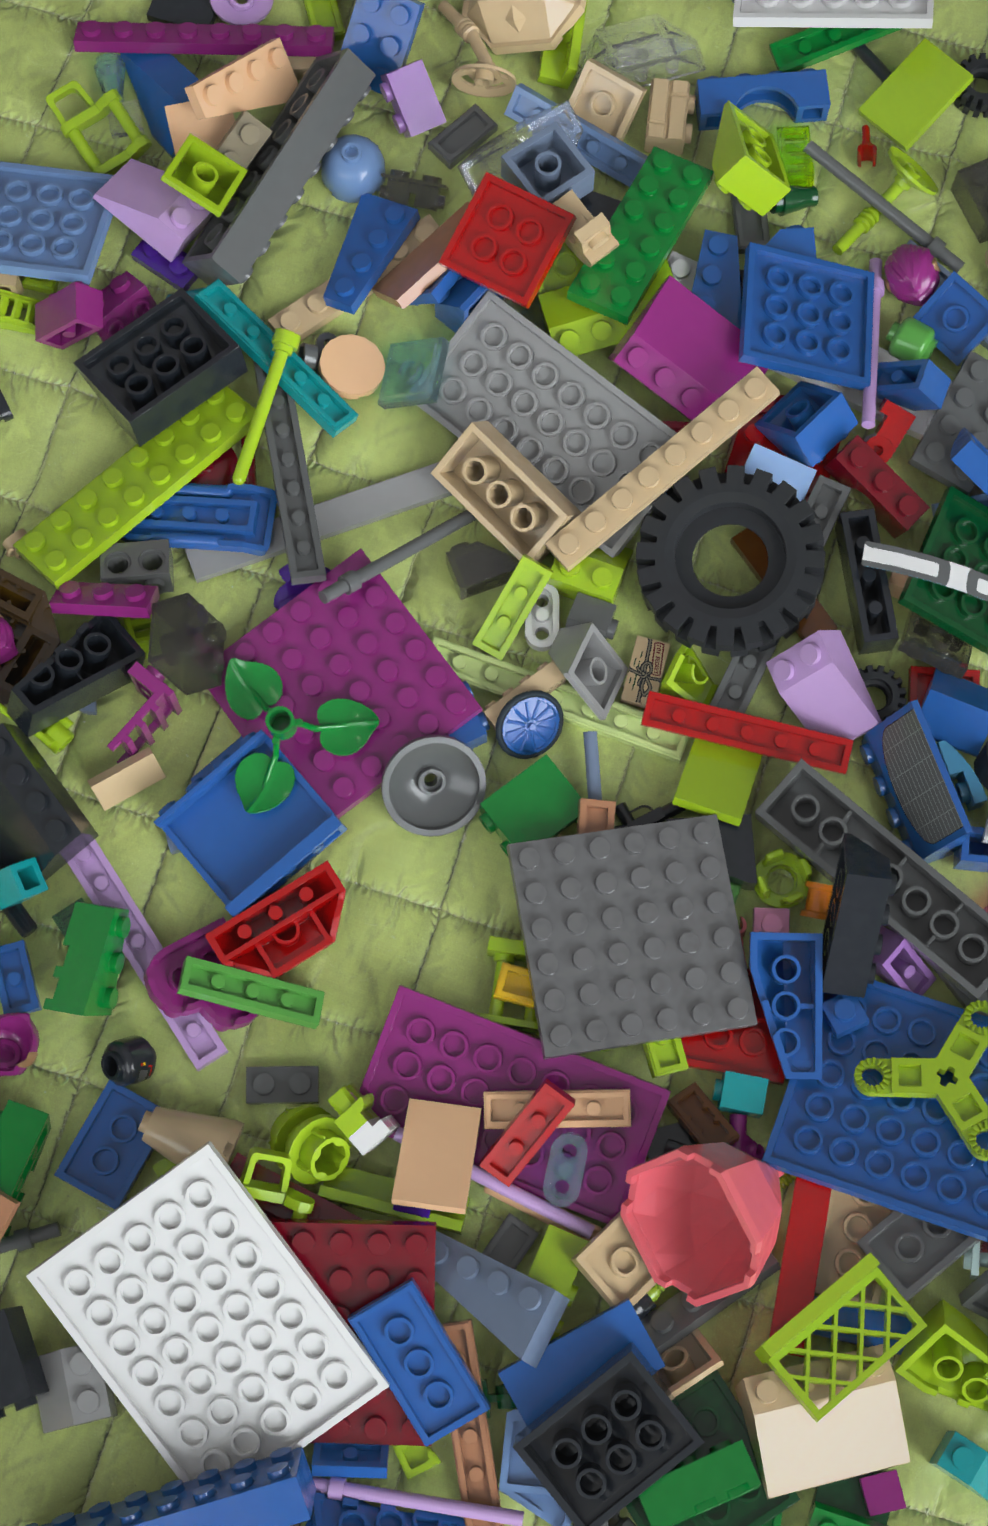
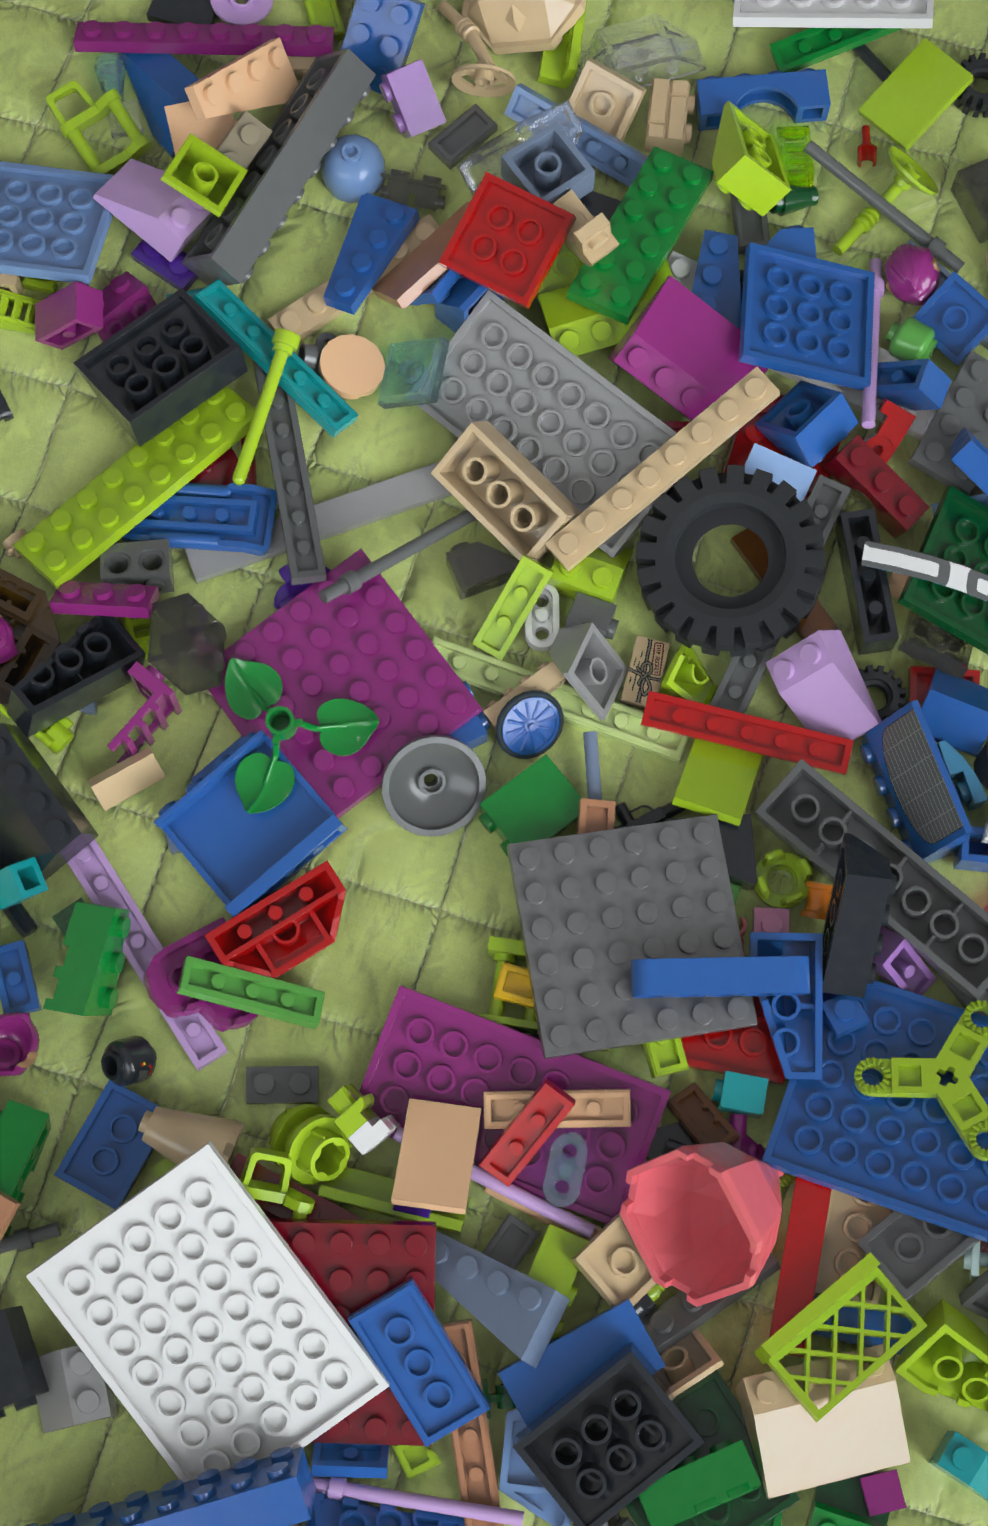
(720, 977): none -> blue beam

